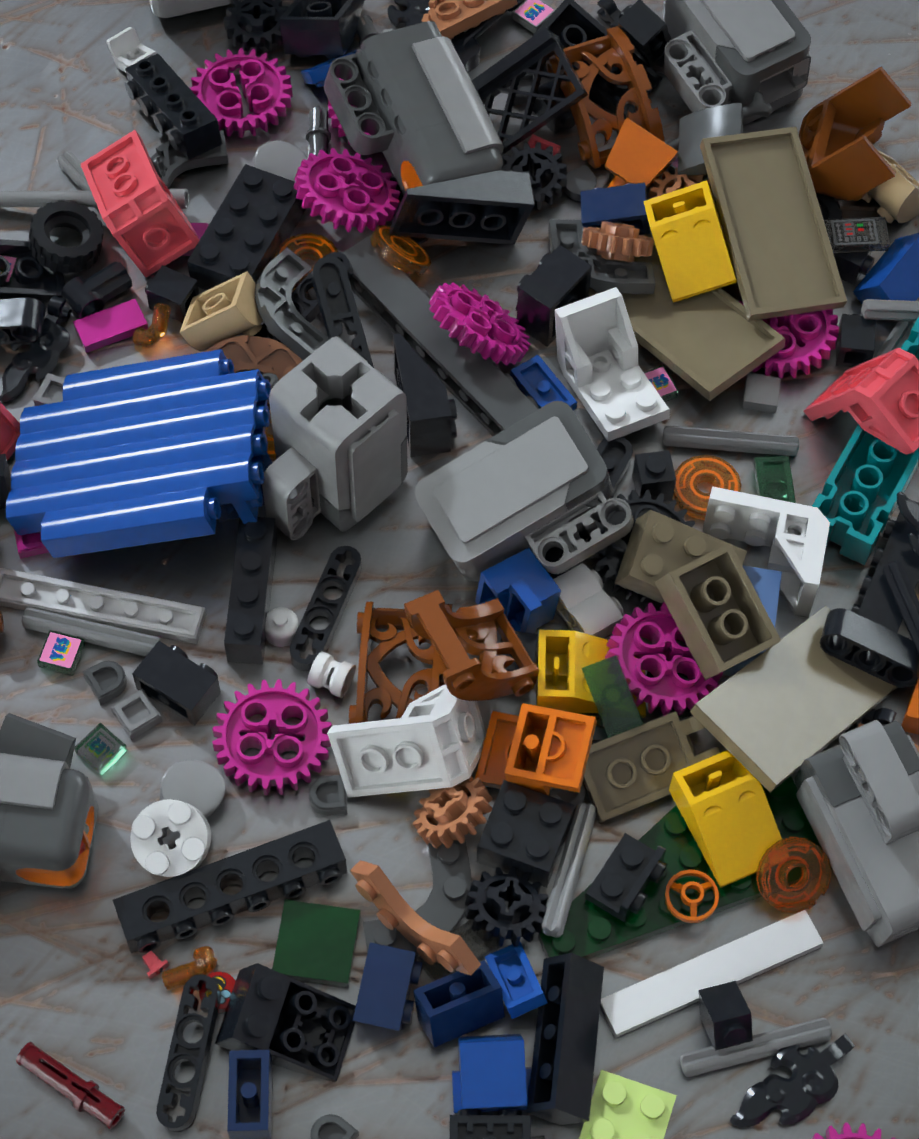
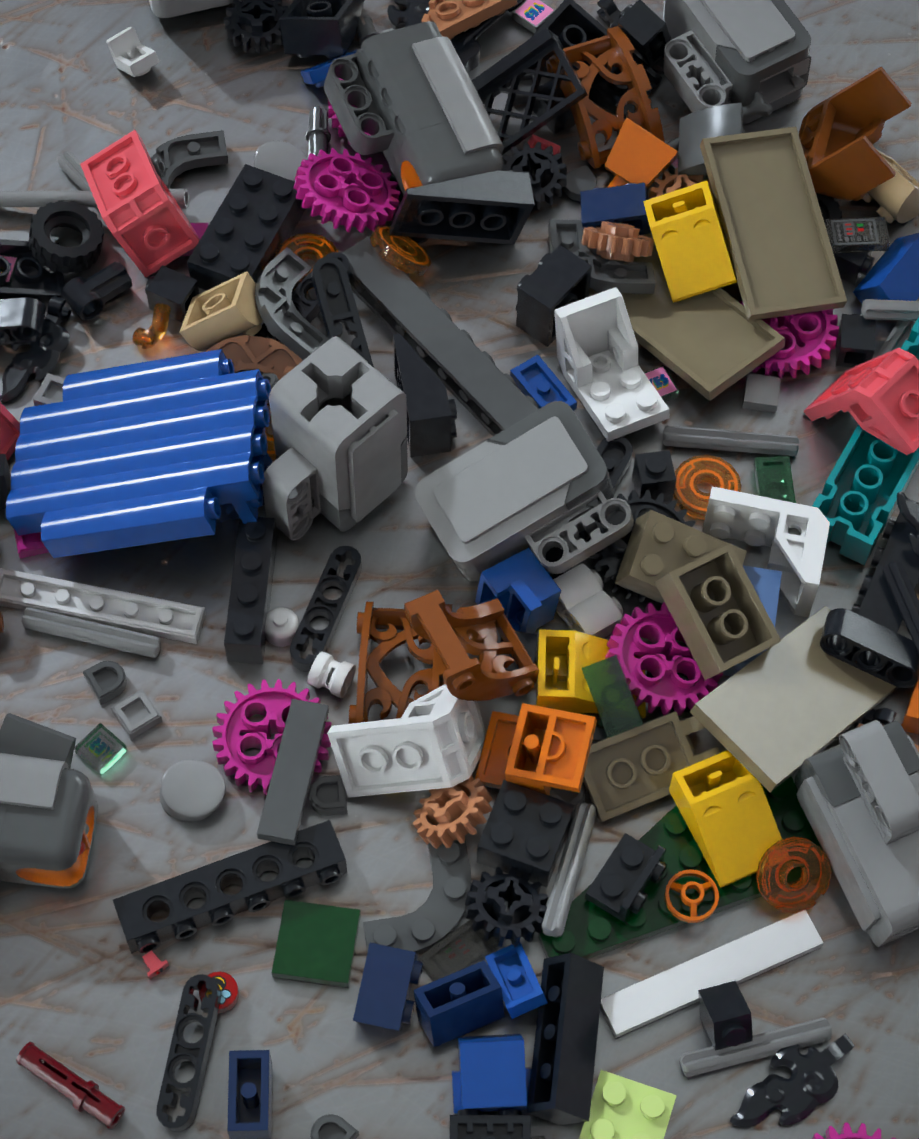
(61, 653): tile -> none
(110, 325): dark pink tile -> none
(151, 827): white brick -> none
(172, 106): black brick -> none
(177, 682): black brick -> none
(203, 964): clear orange arm -> none
(262, 85): dark pink gear -> none
(291, 1019): black slope -> none
(293, 772): none -> dark grey tile
(394, 912): nougat plate -> none
(479, 323): dark pink gear -> none

